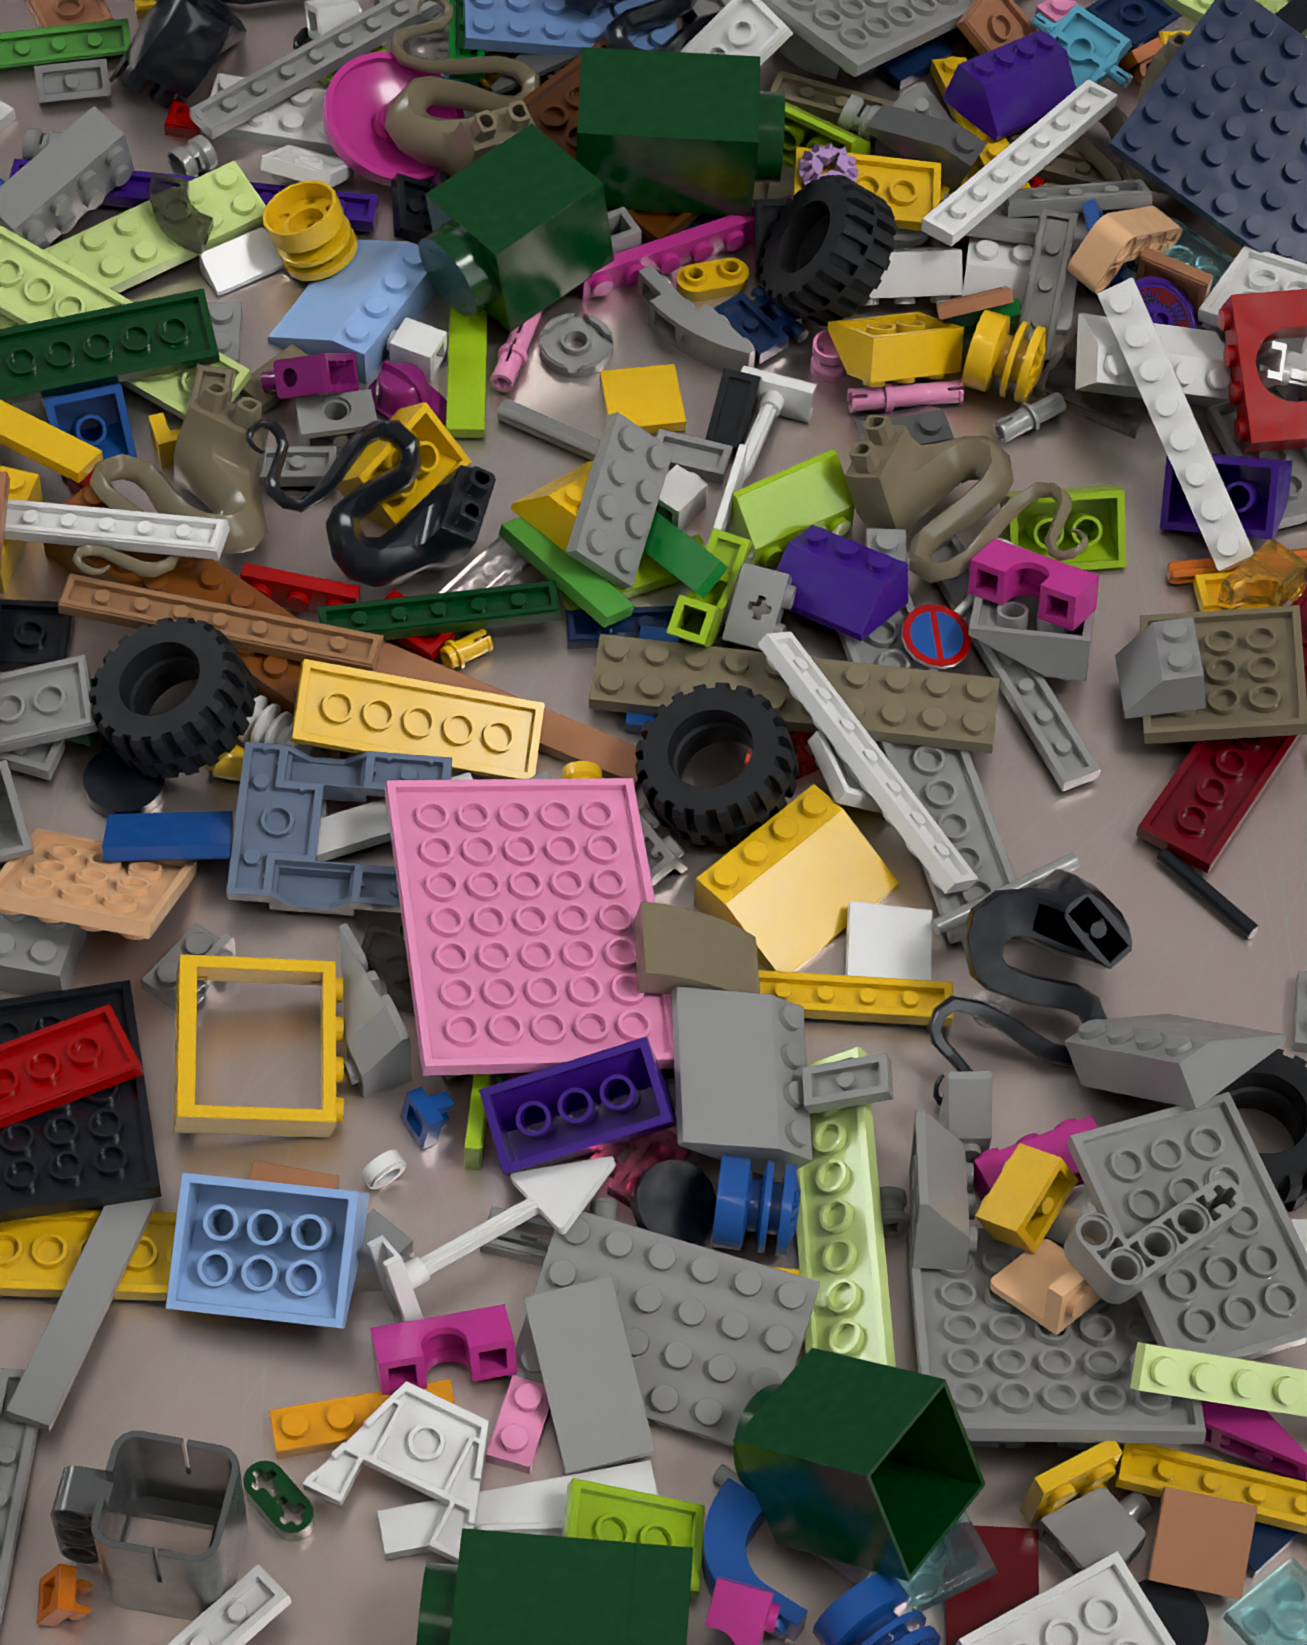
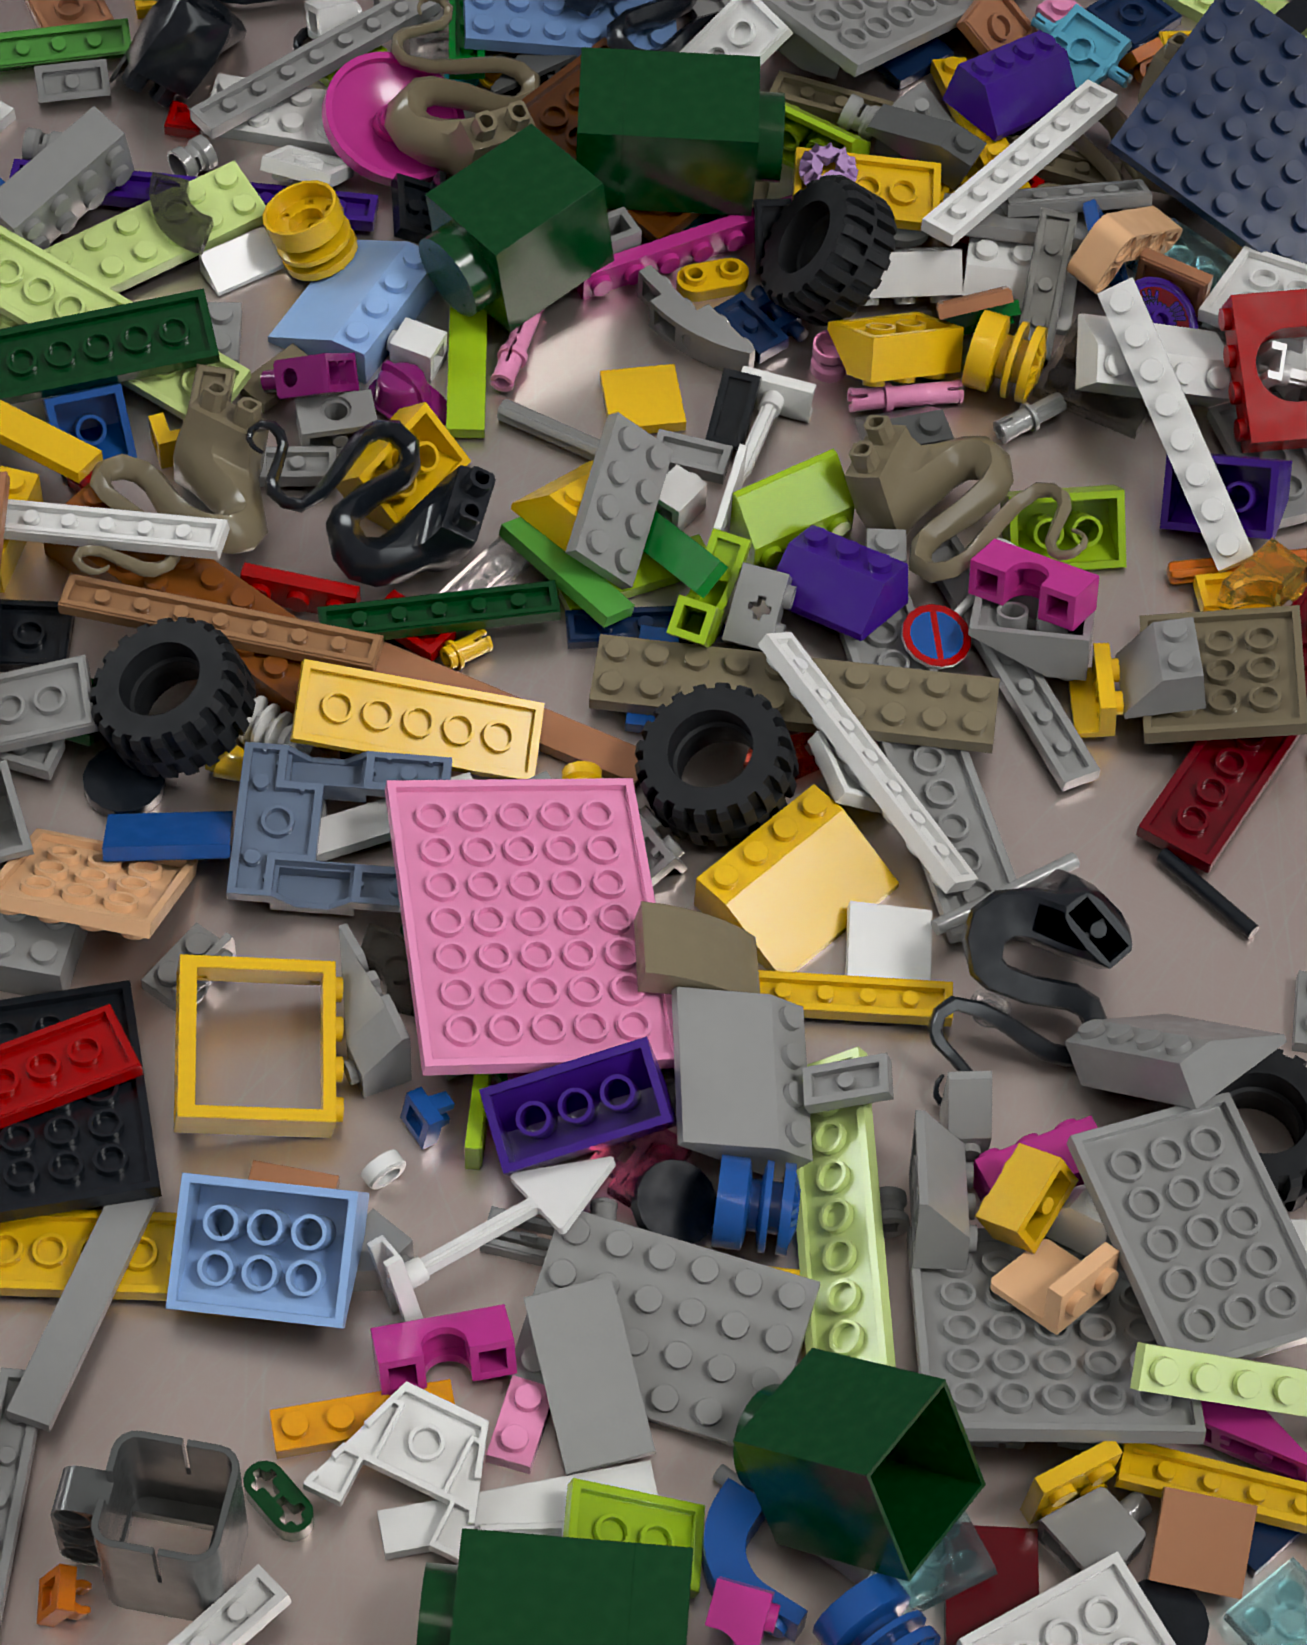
(575, 361): light grey tile -> none
(1095, 700): none -> yellow bracket
(1162, 1235): light grey beam -> none

